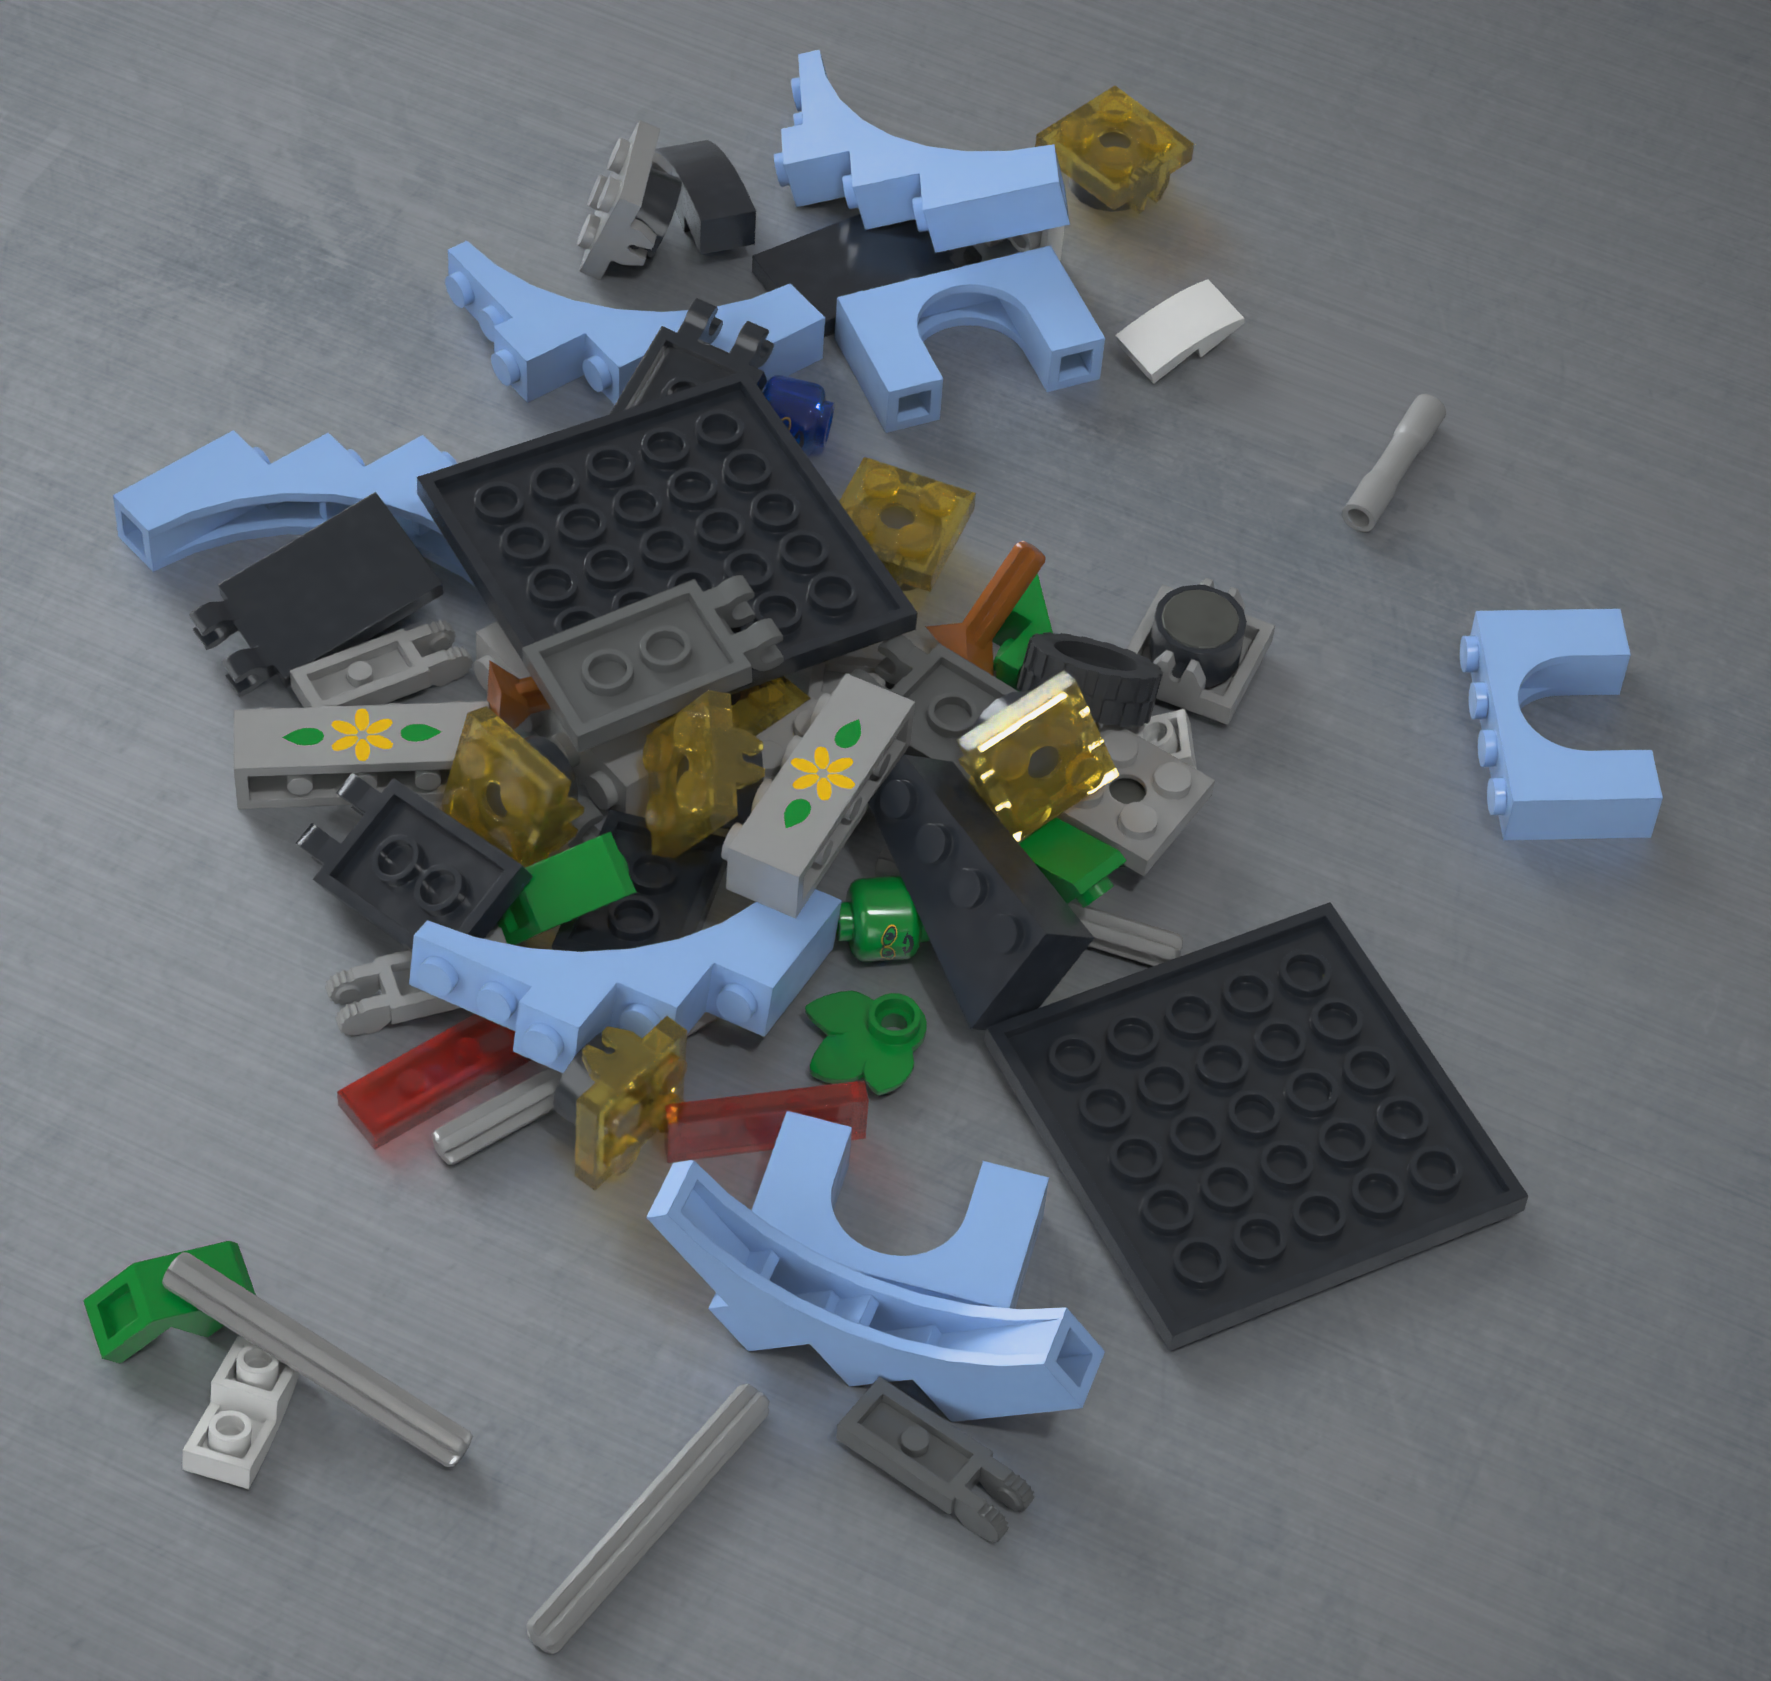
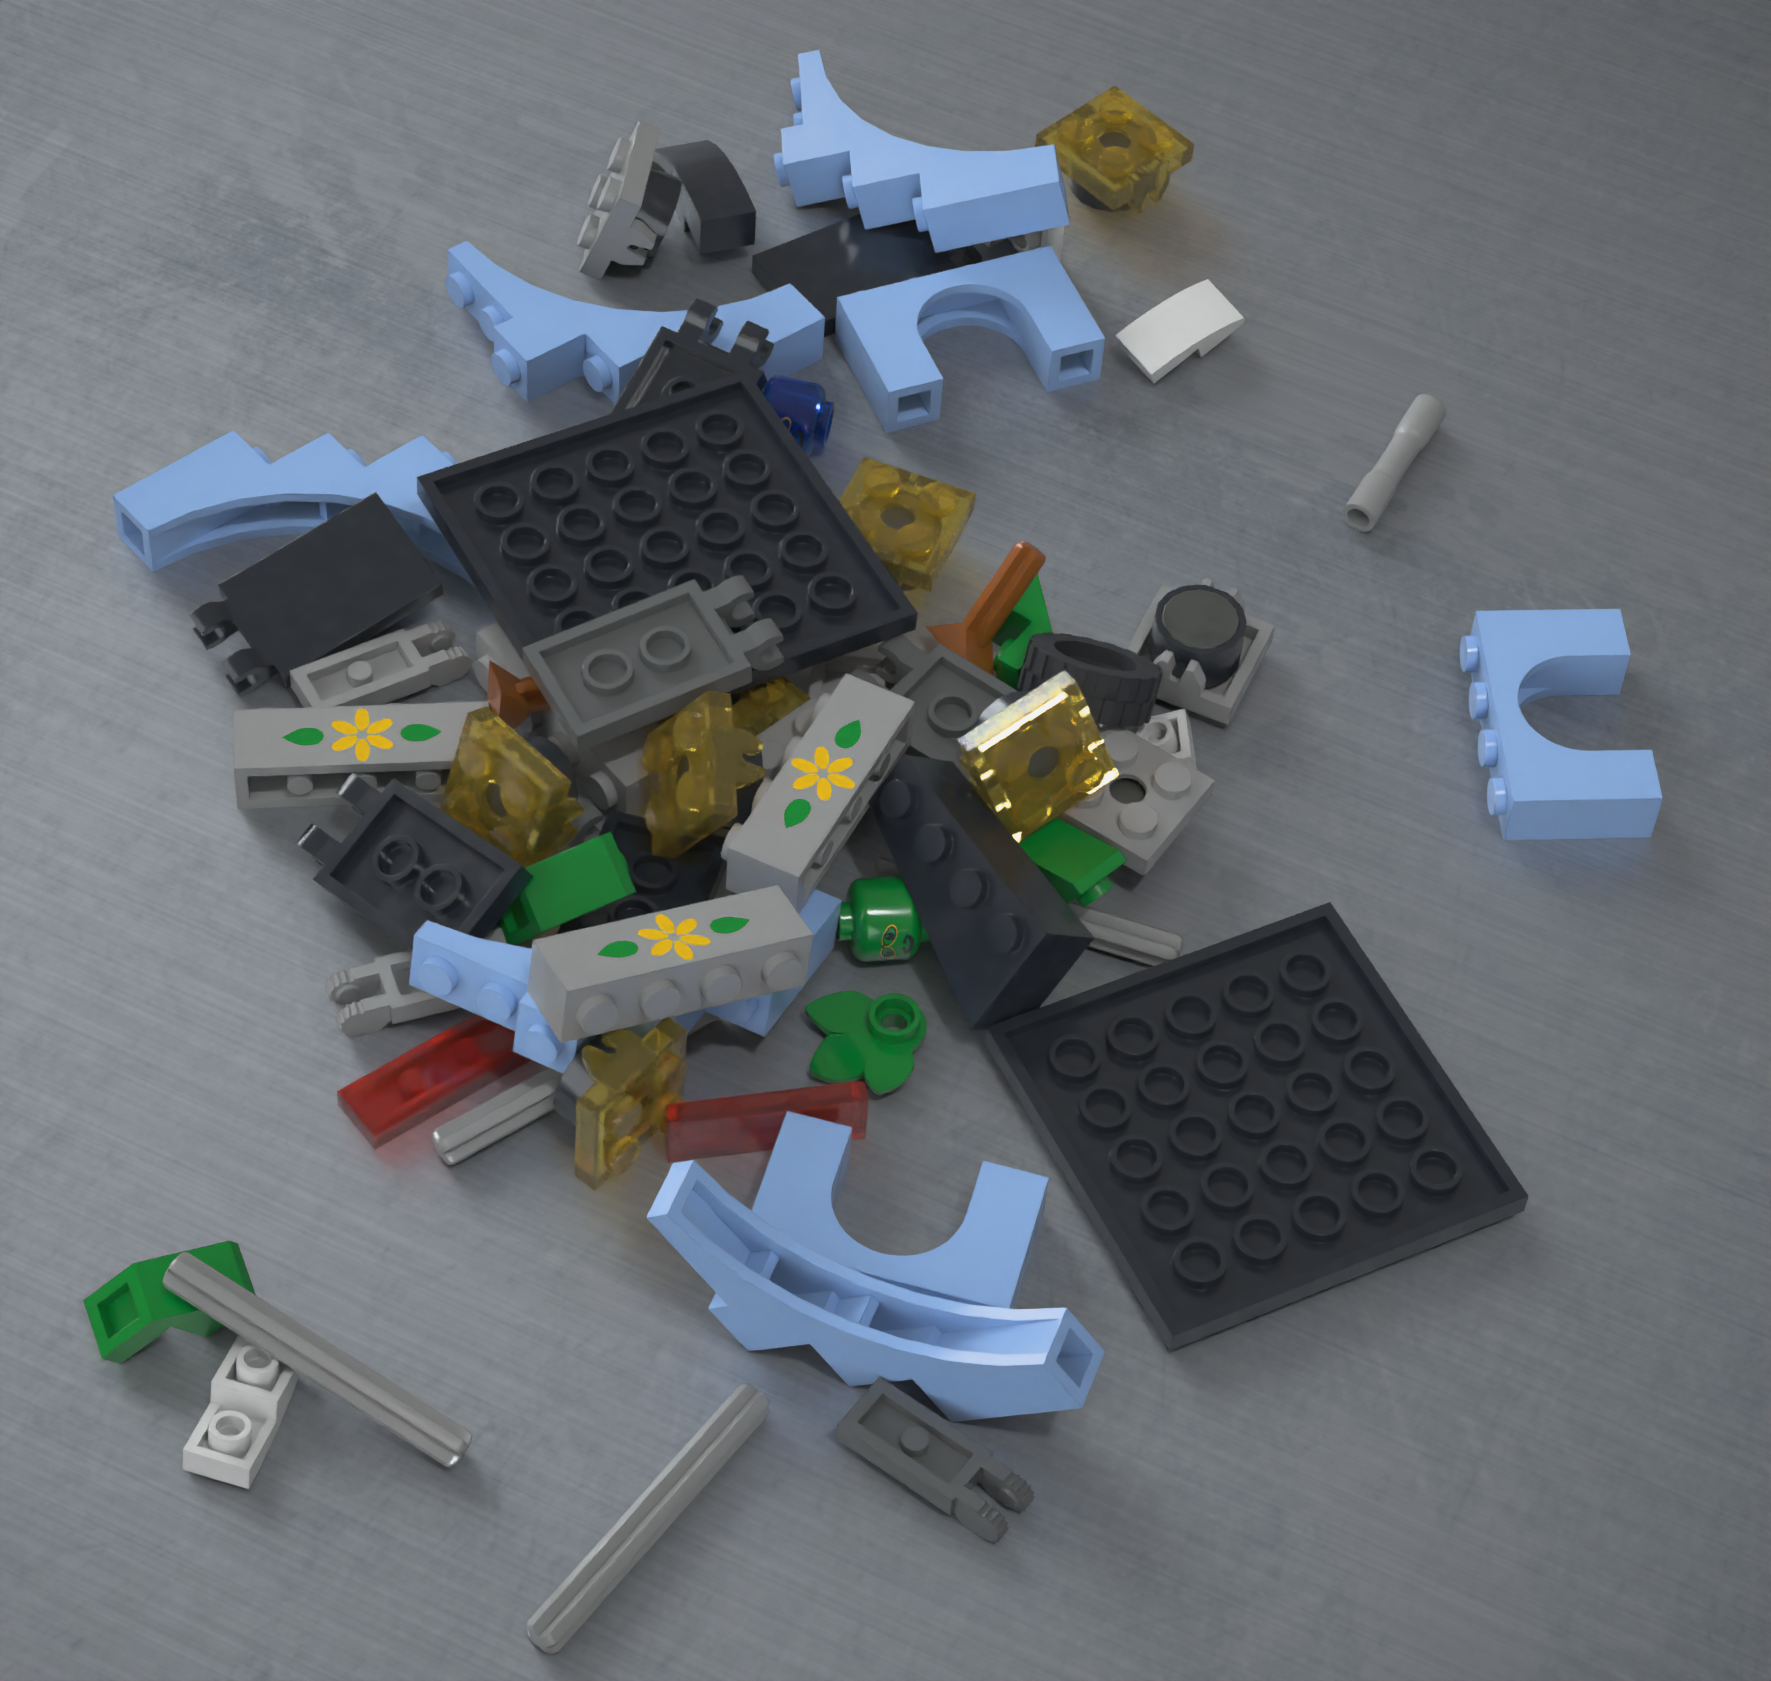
(669, 963): none -> light grey brick

